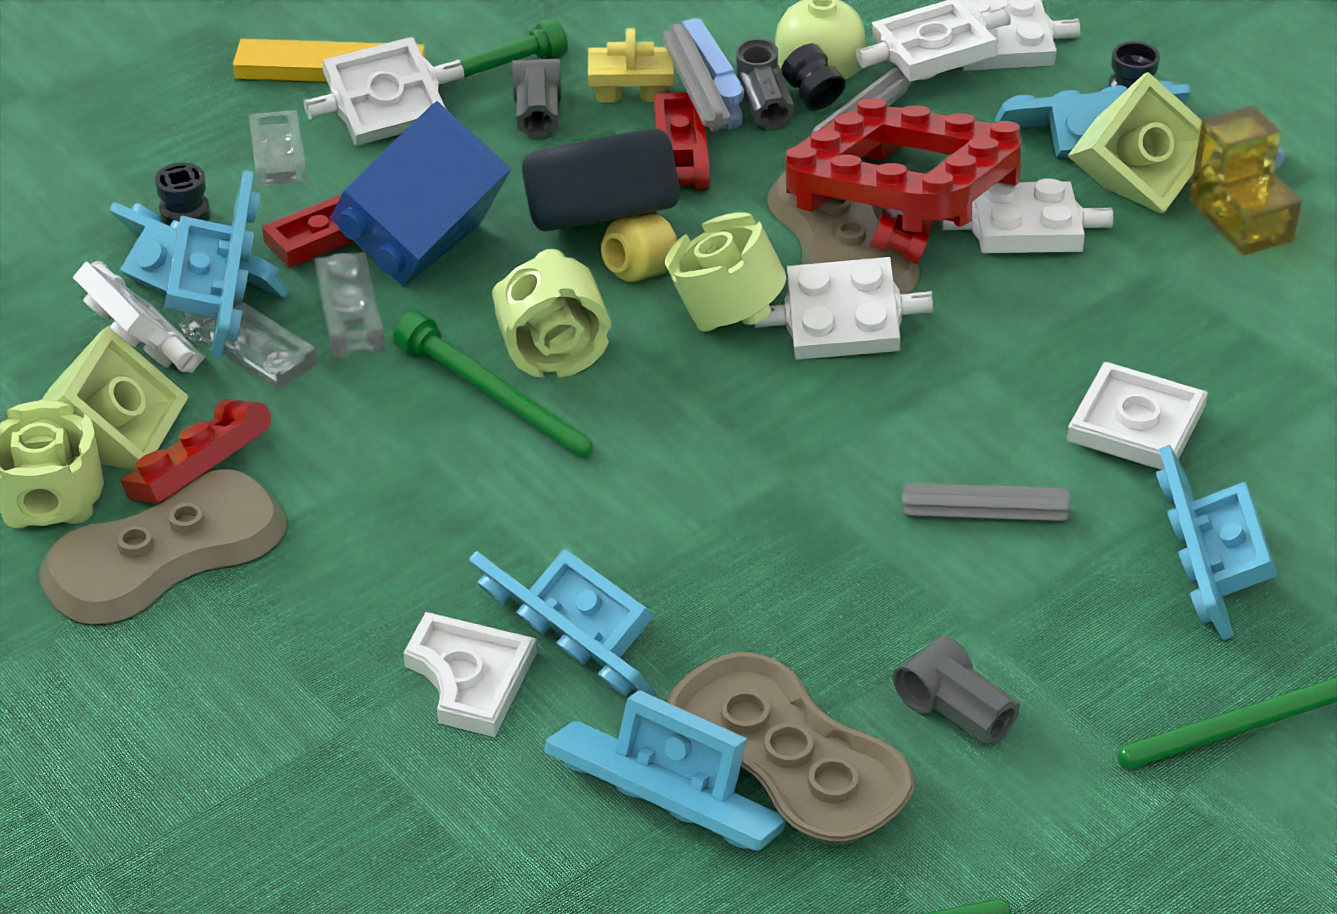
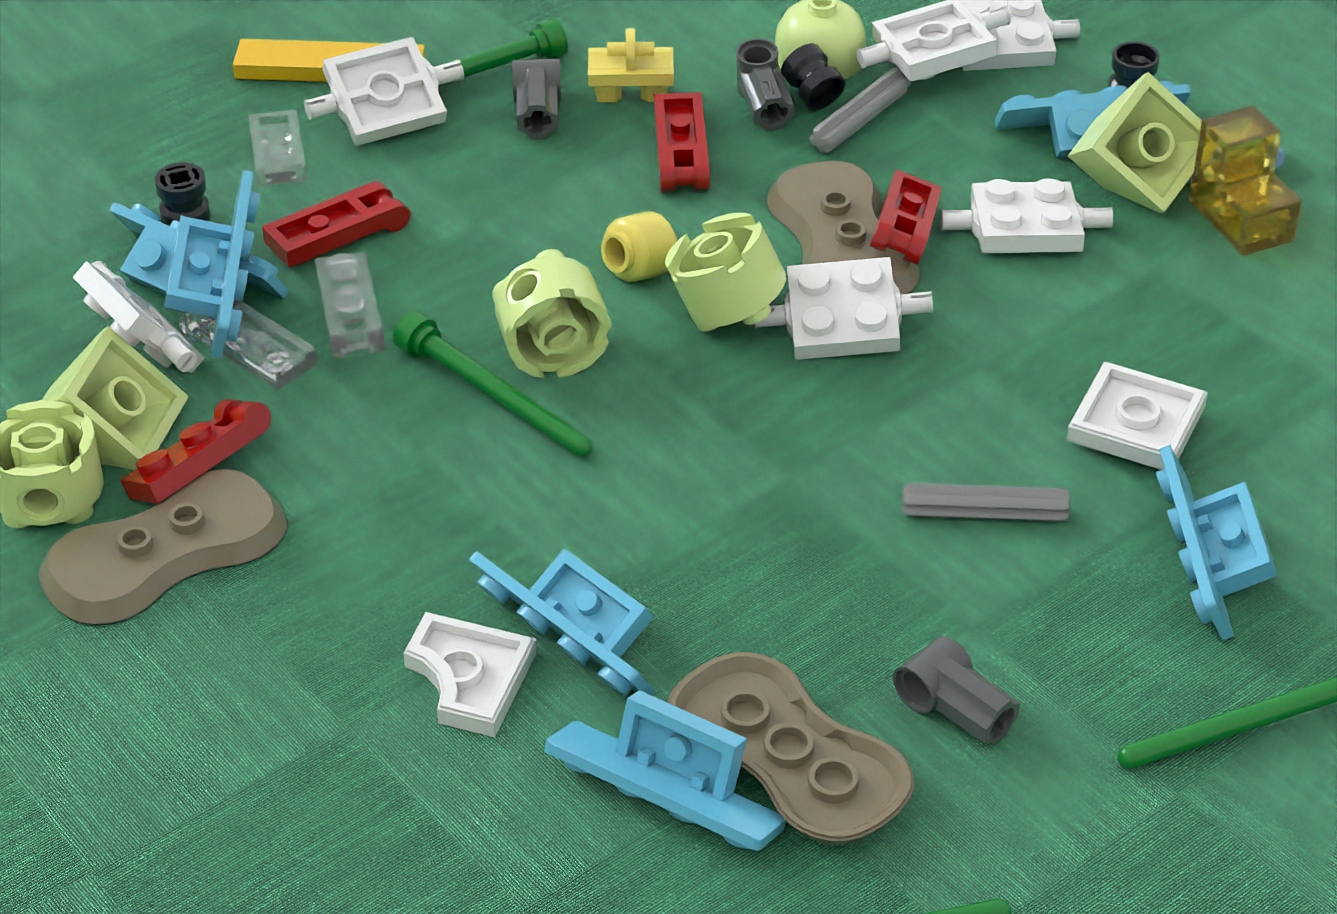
(421, 195): blue slope -> none
(600, 179): black wheel -> none
(696, 77): light grey axle -> none
(719, 69): light blue hinge -> none
(831, 163): red plate -> none

